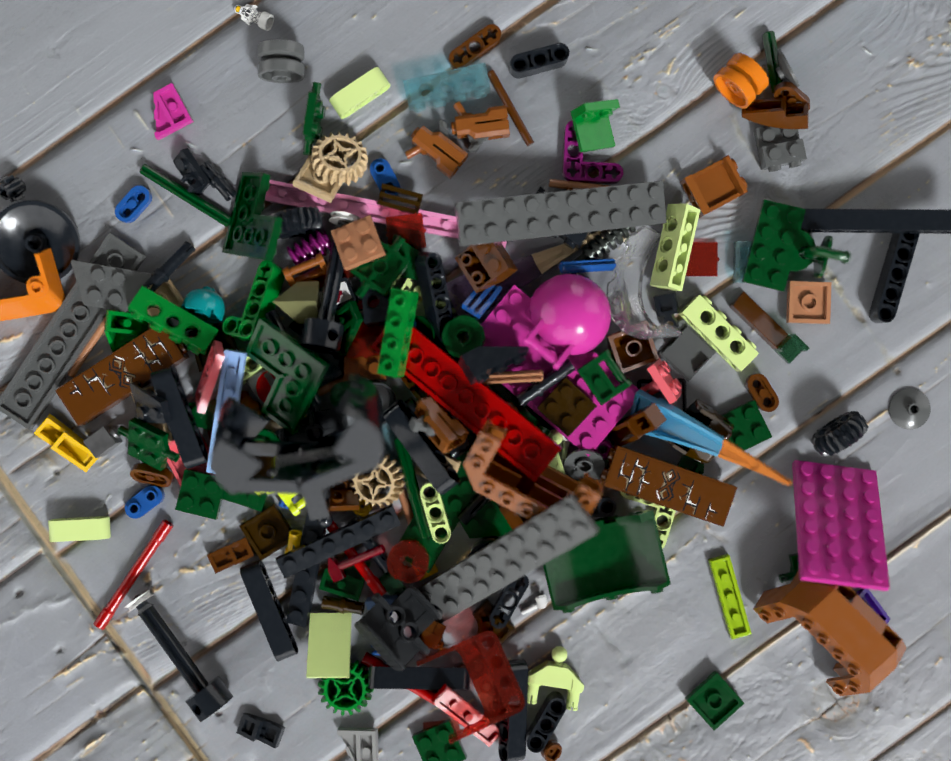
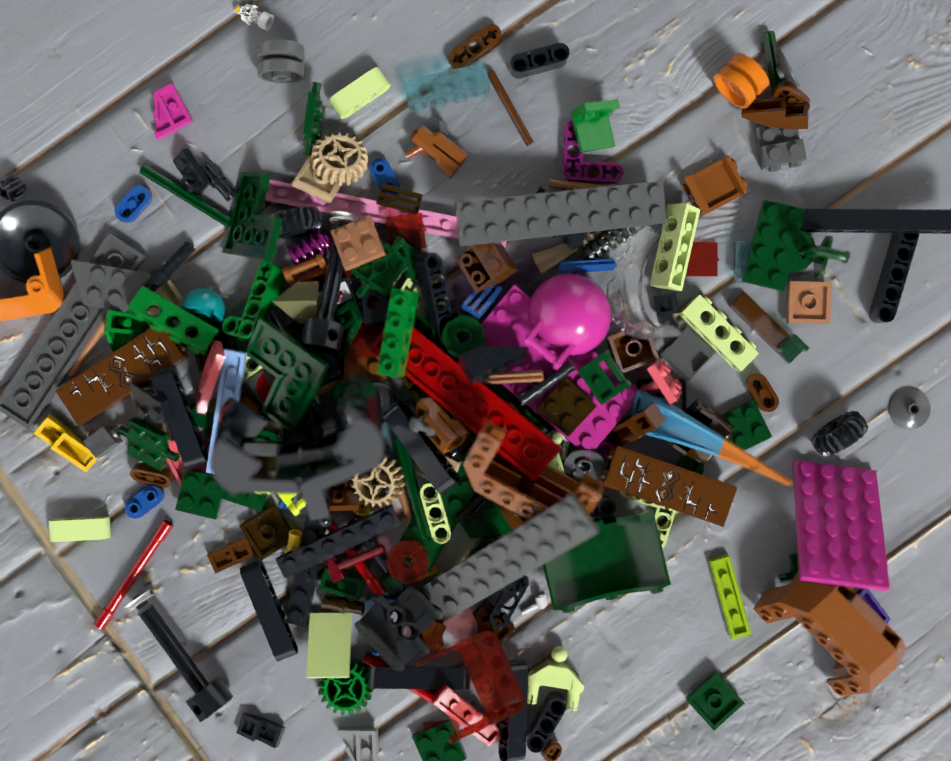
(480, 126): dark orange piece -> none

